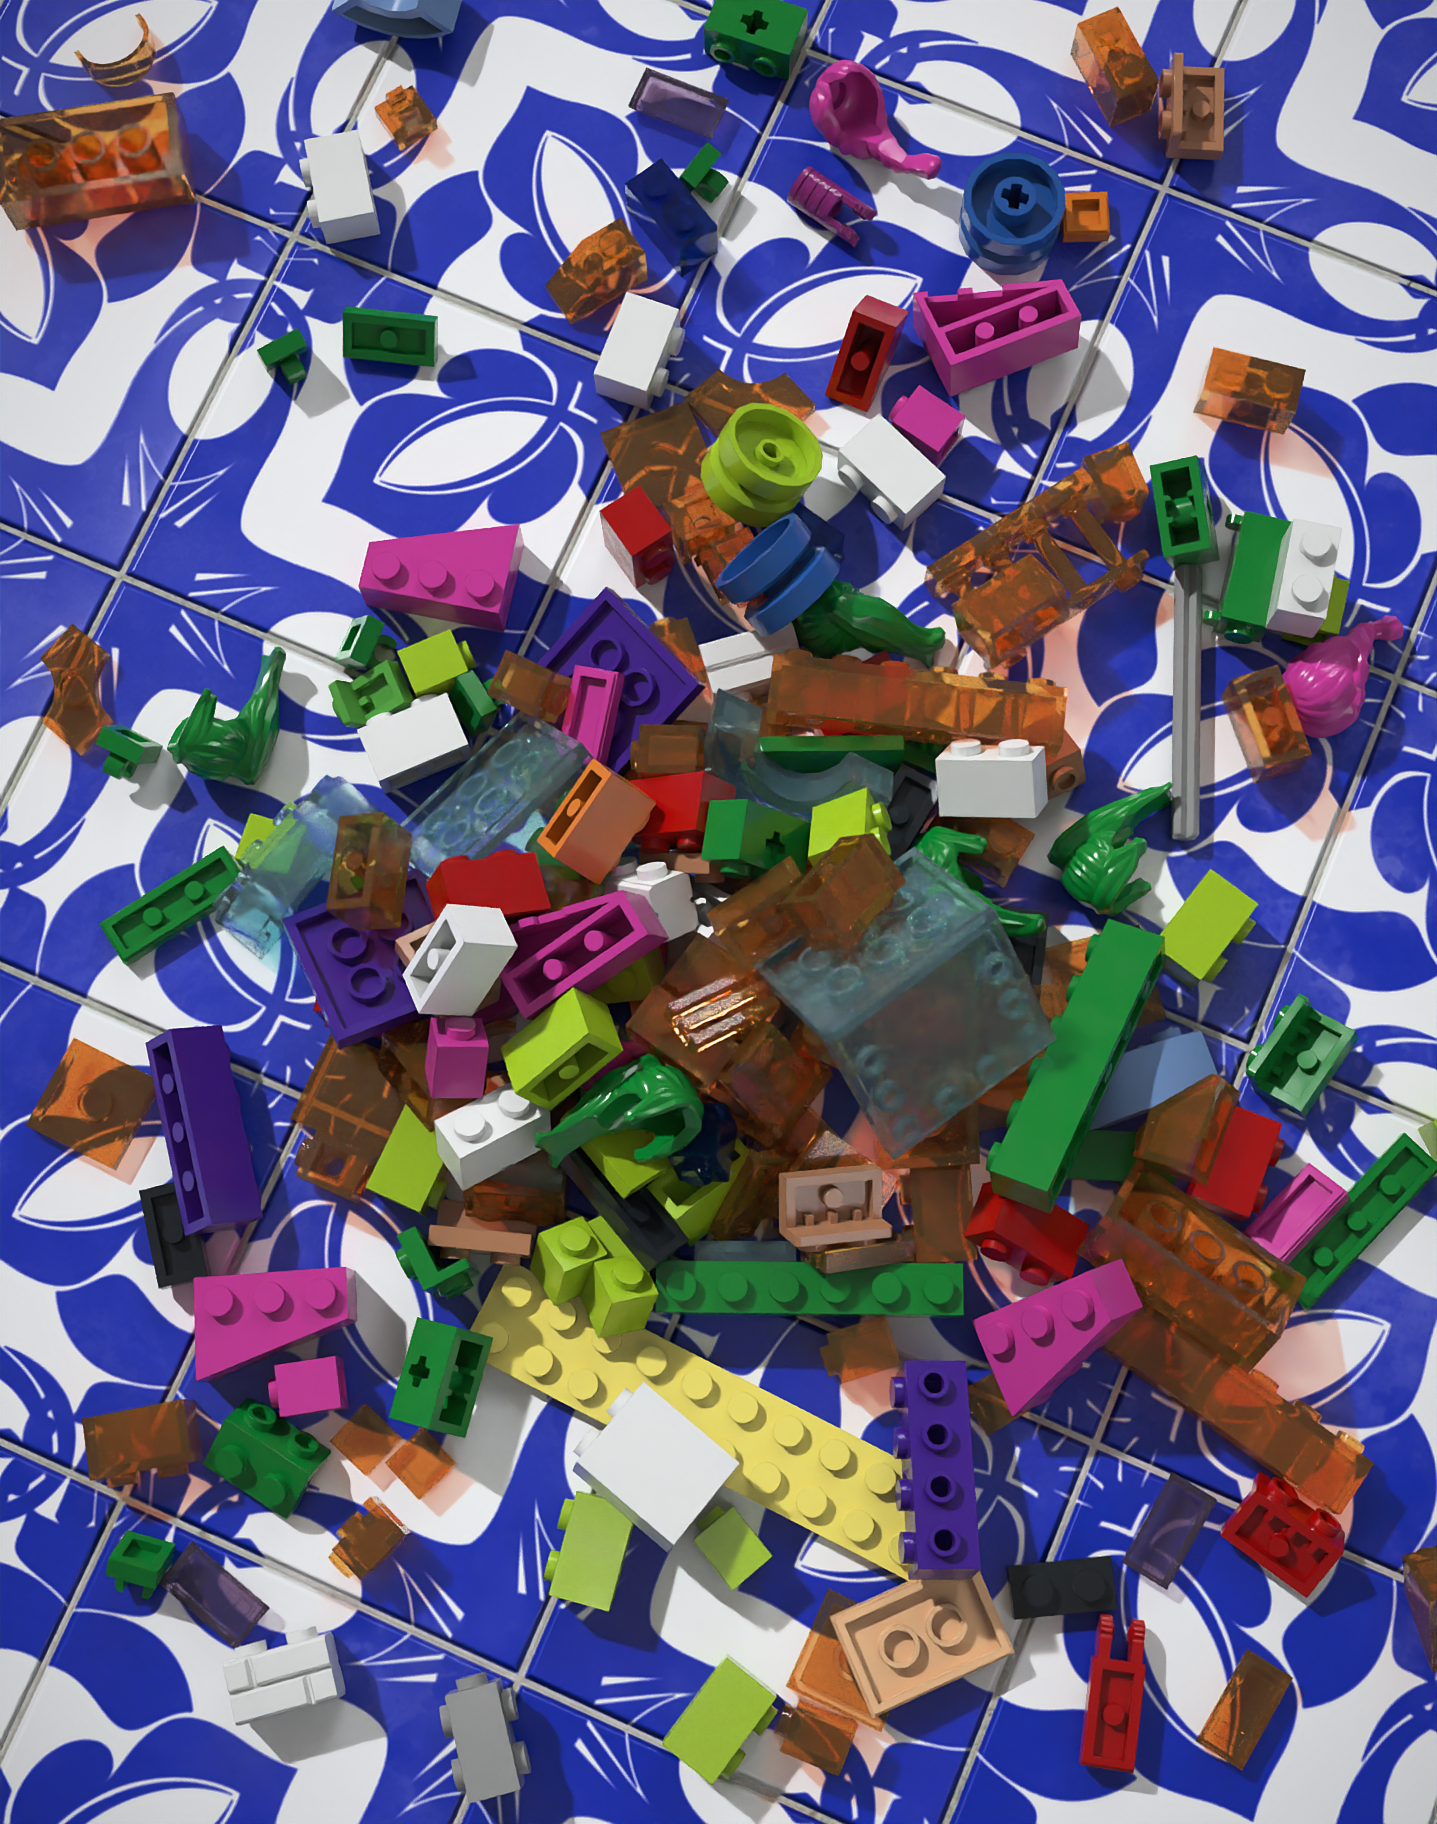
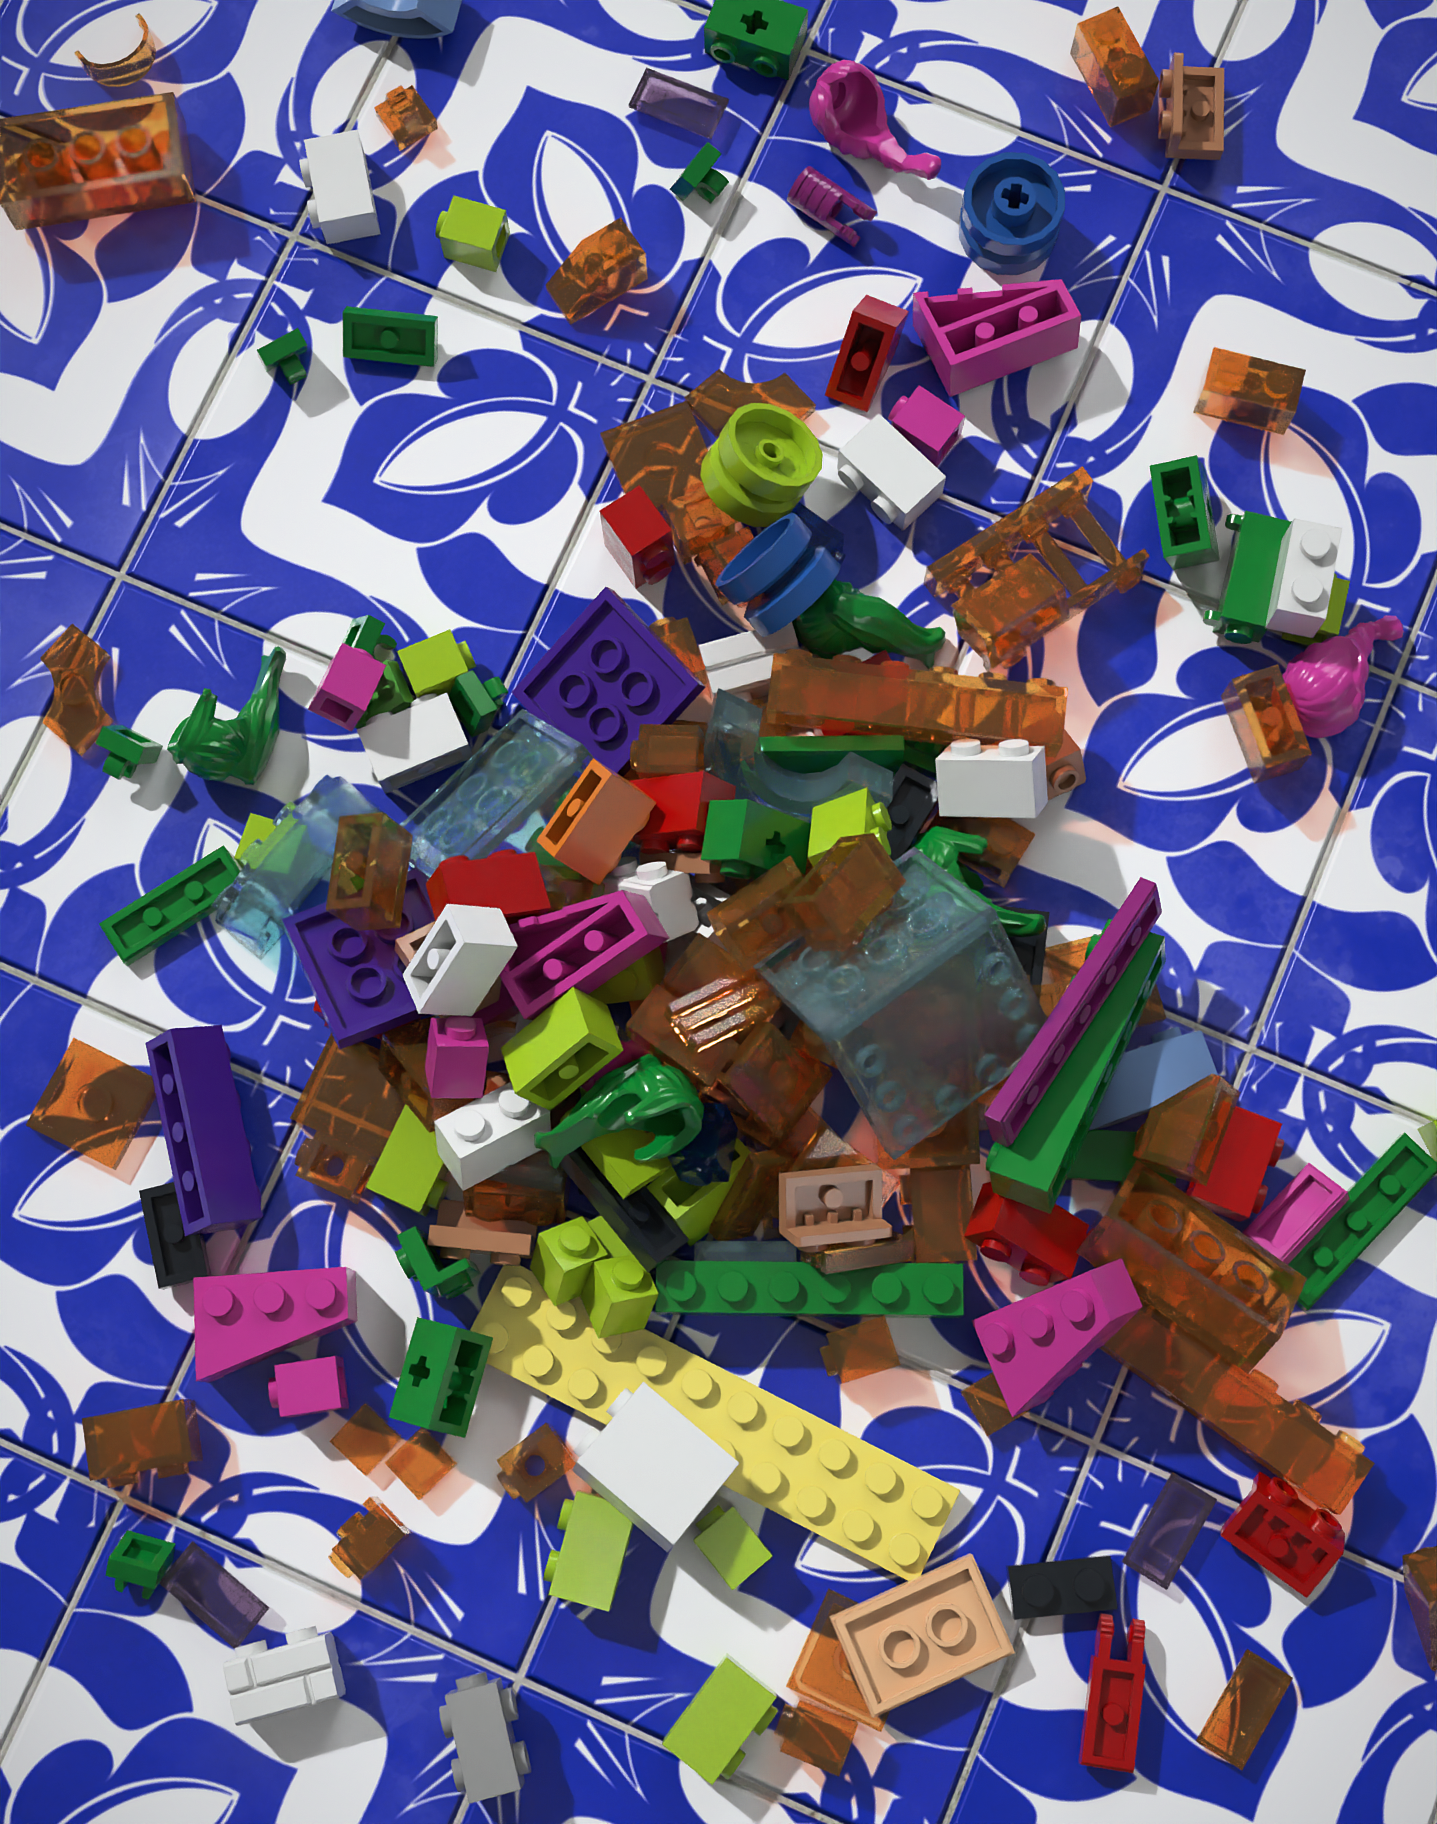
(266, 1456): green bracket -> none
(347, 686): none -> dark pink brick
(446, 575): dark pink wedge -> none
(473, 233): none -> lime brick
(530, 687): clear orange brick -> none
(551, 1448): none -> clear orange brick
(593, 709): dark pink tile -> none
(638, 351): white brick -> none
(671, 217): clear blue brick -> none
(936, 1470): dark purple brick -> none
(1073, 1013): none -> magenta tile
(1086, 217): orange tile -> none
(1092, 854): green hair -> none
(1117, 485): clear orange brick -> none
(1186, 702): light grey axle -> none
(1204, 927): lime brick -> none
(1299, 1056): green bracket -> none

